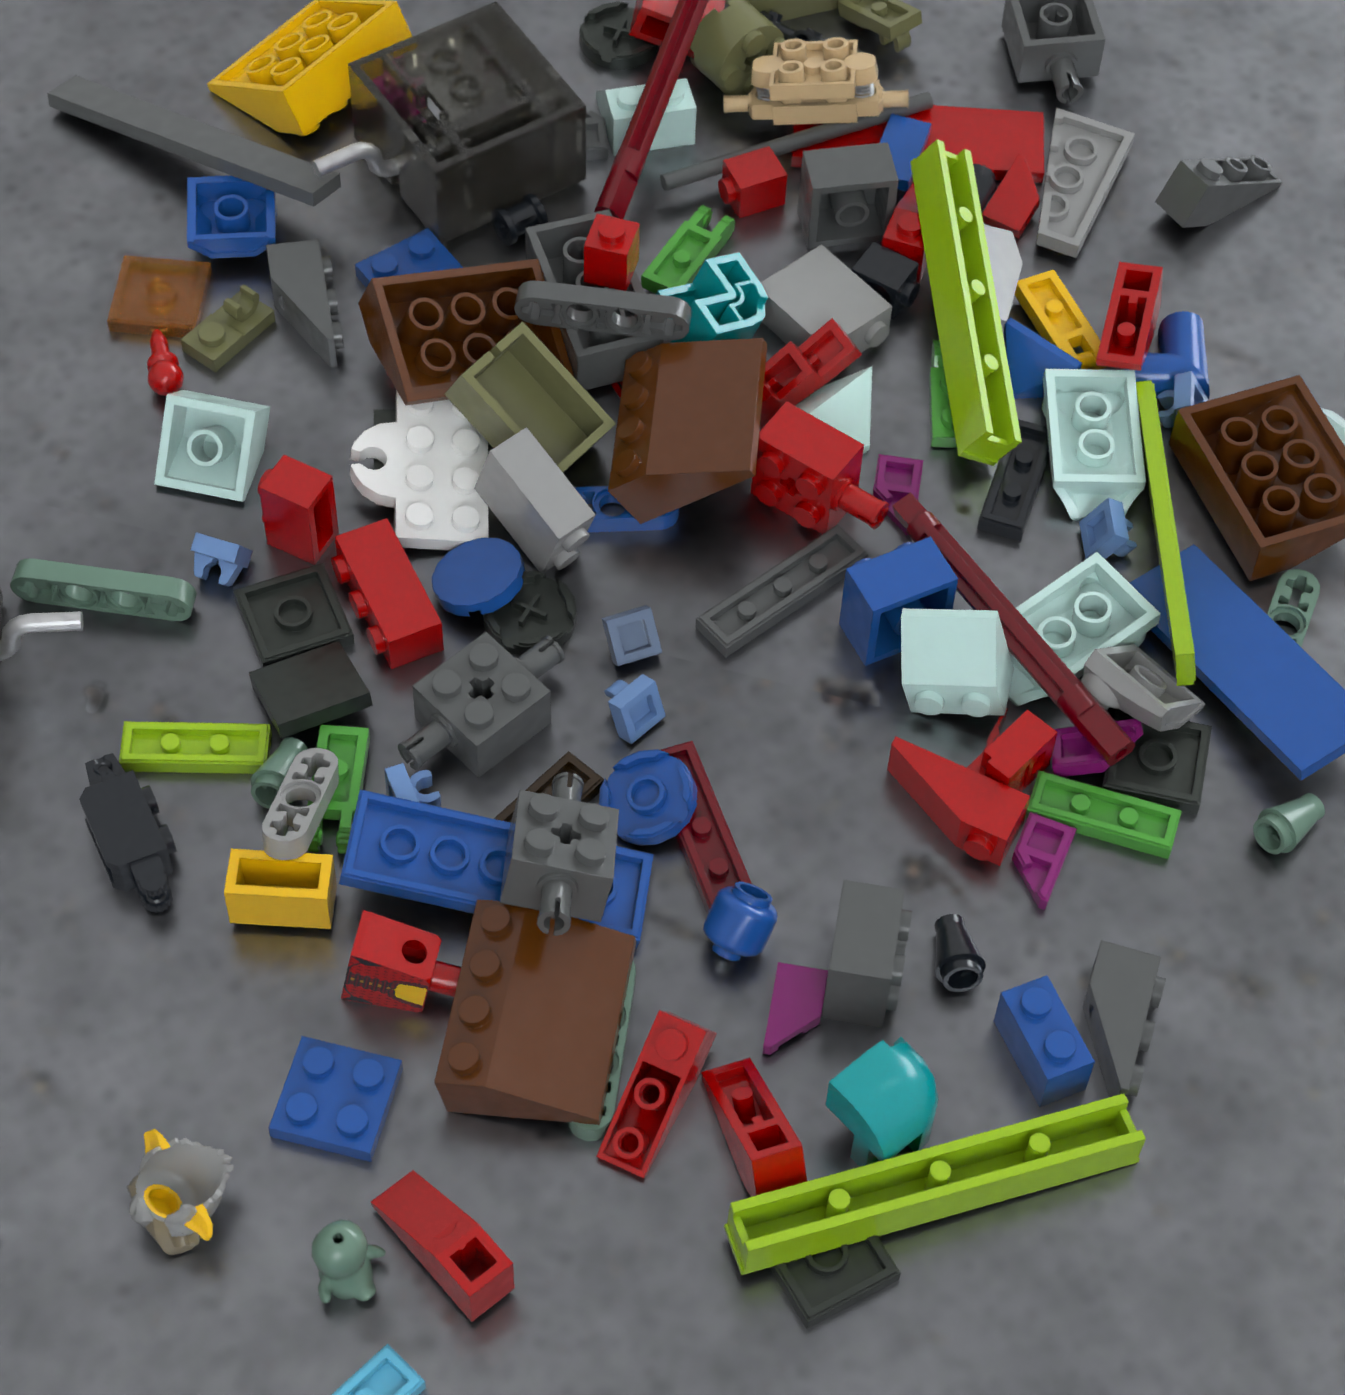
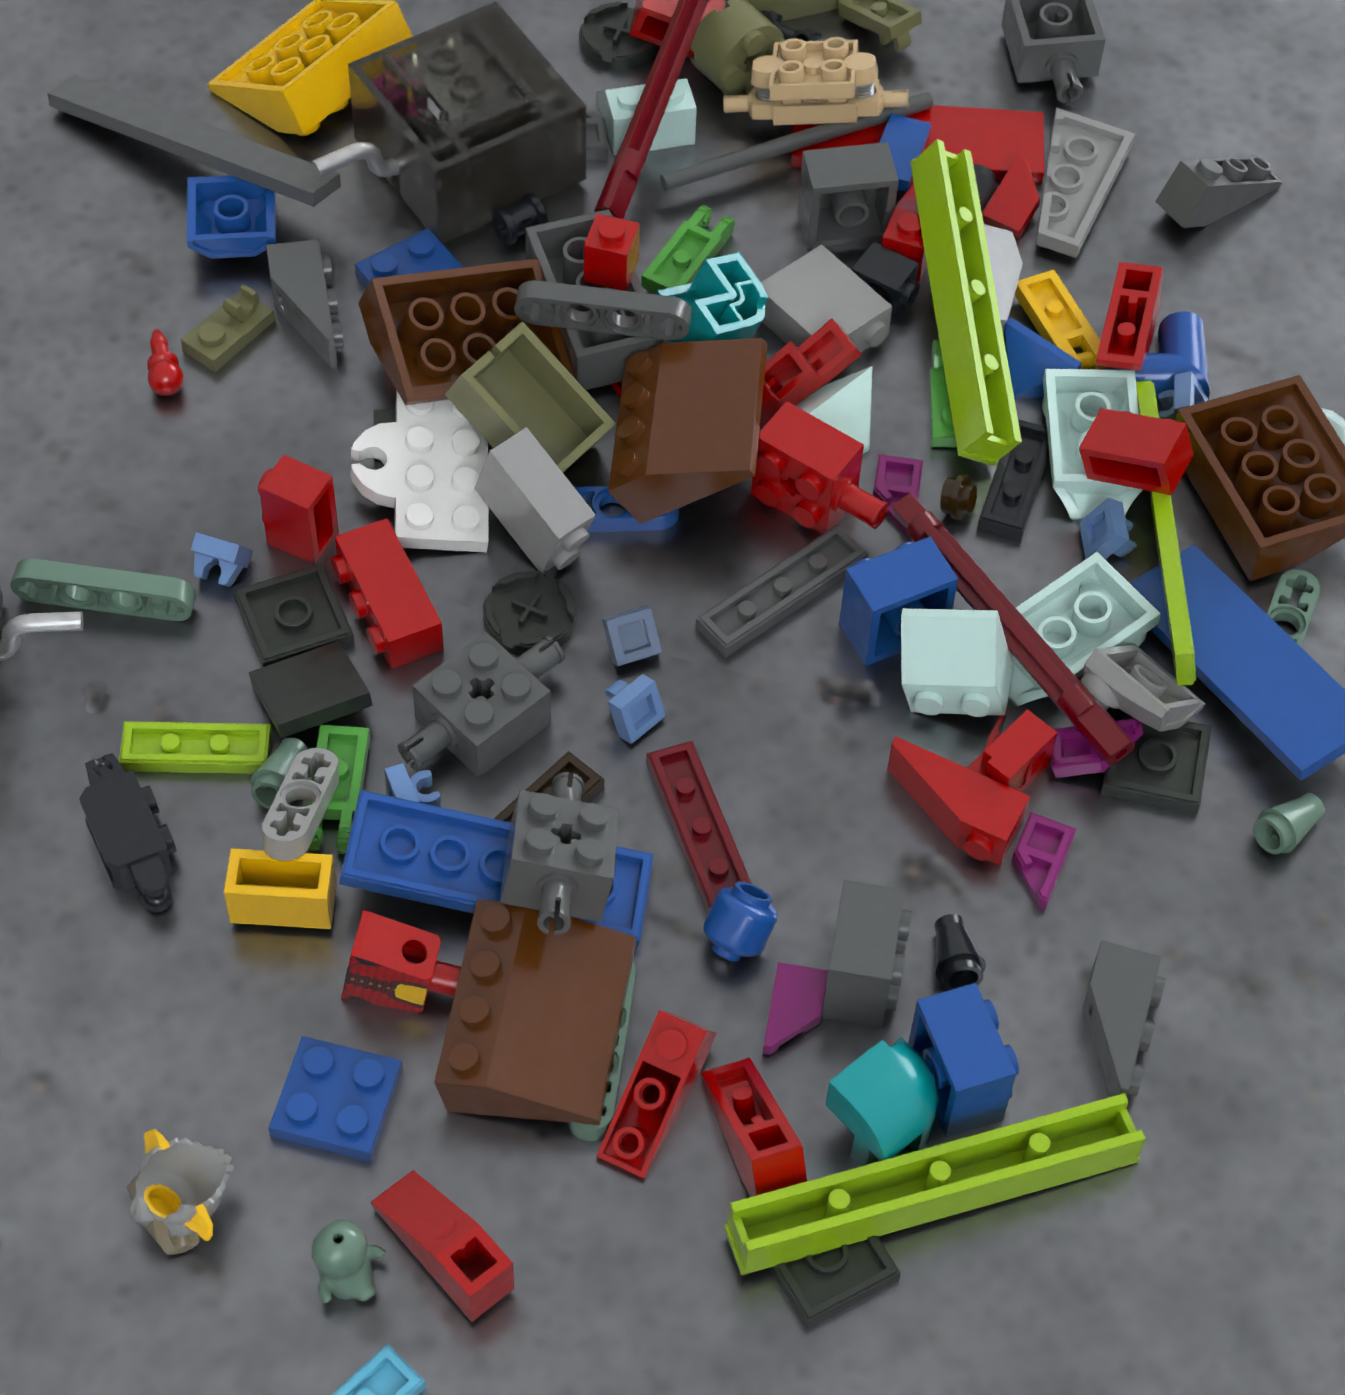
(159, 296): clear orange tile -> none
(211, 444): light aqua slope -> none
(478, 576): blue tile -> none
(652, 796): blue tile -> none
(753, 182): red brick -> none
(958, 496): none -> dark brown plate
(966, 1056): none -> blue brick
(1043, 1041): blue brick -> none
(1105, 814): bright green tile -> none
(1136, 451): none -> red brick

